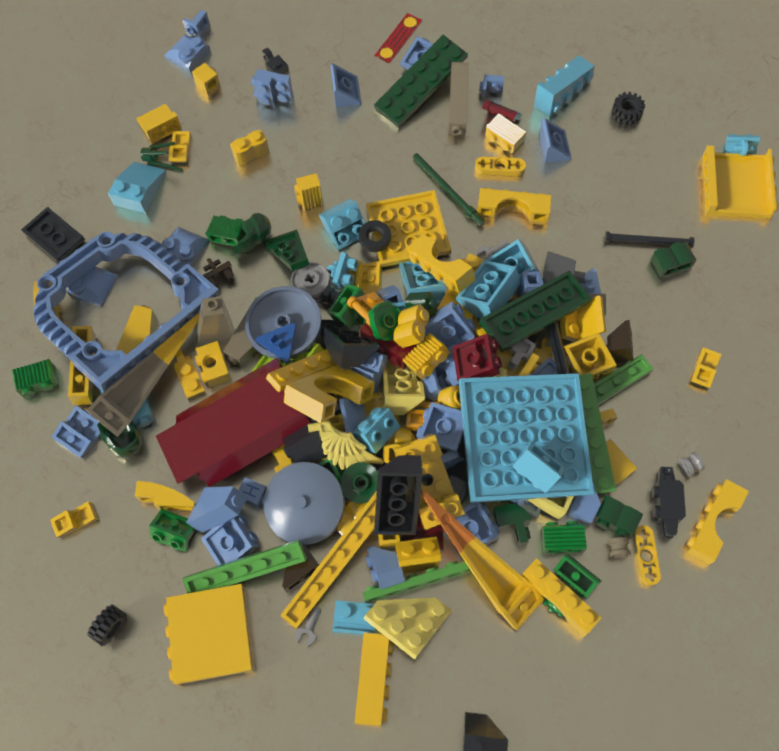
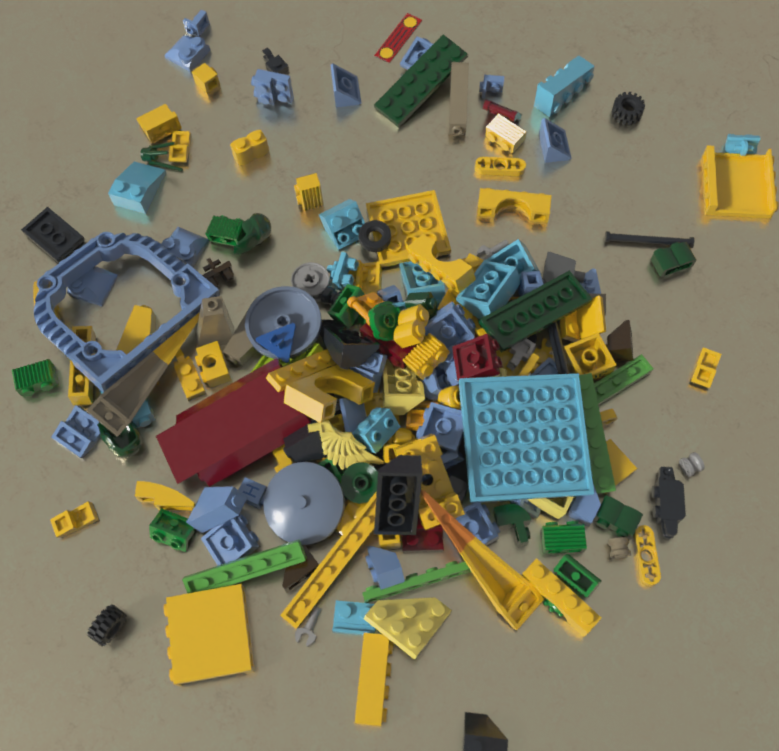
(288, 249): dark green wing -> none
(418, 554): yellow bracket -> none
(470, 211): dark green bar -> none
(538, 467): medium azure brick -> none
(706, 543): yellow arch -> none

